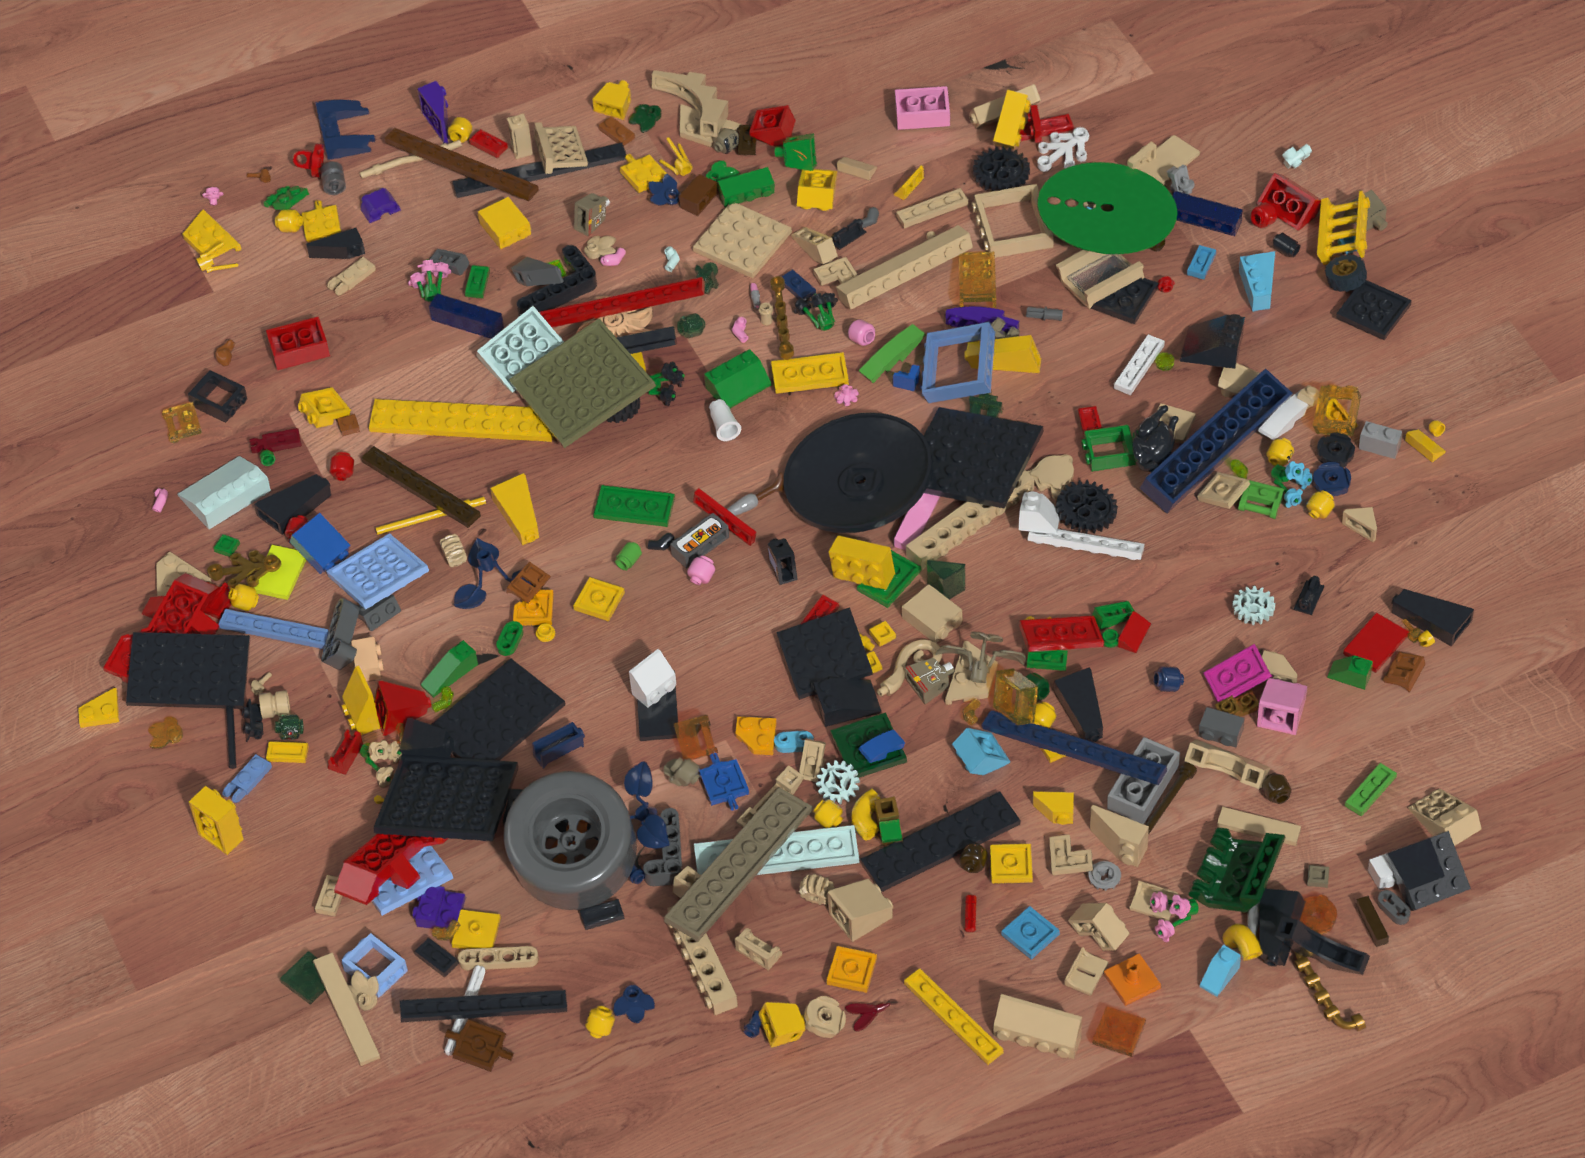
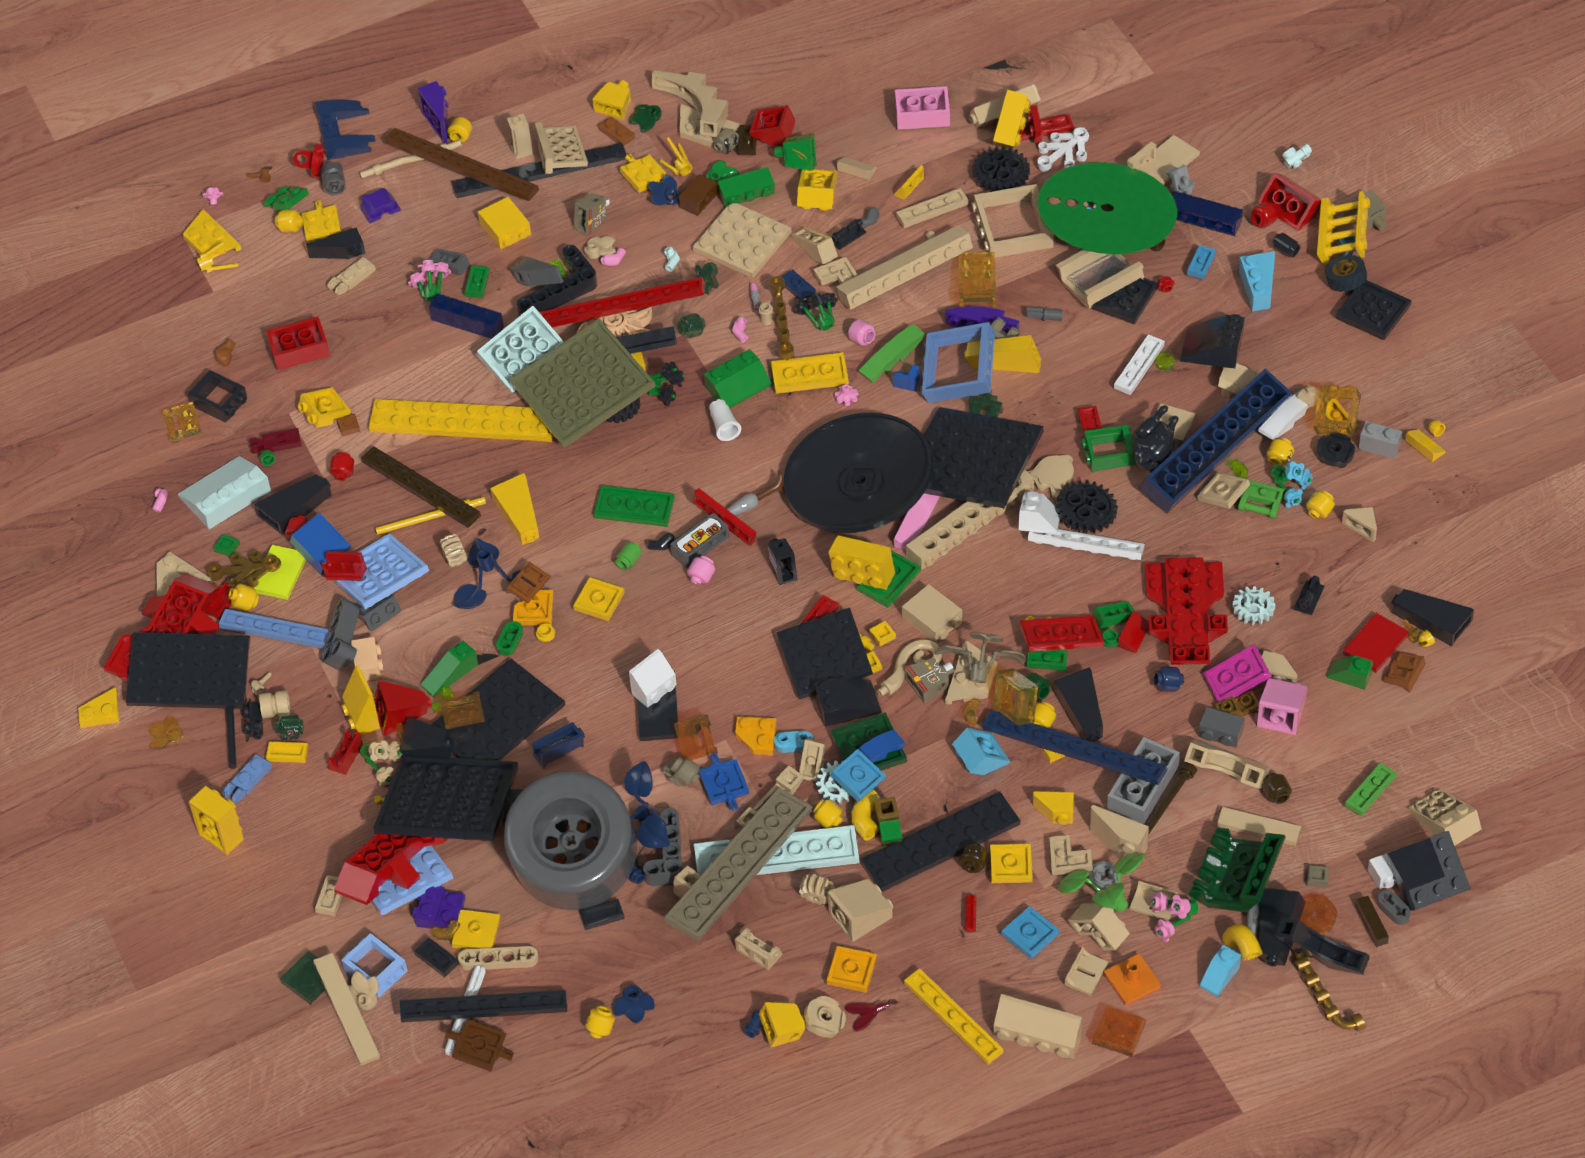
(344, 566): none -> red hinge
(462, 714): none -> clear orange plate
(488, 143): red plate -> none
(719, 1000): tan brick -> none
(858, 775): none -> dark azure plate
(946, 577): clear green slope -> none
(1111, 896): none -> bright green plant
(1186, 592): none -> red piece
(1332, 469): dark blue plate -> none

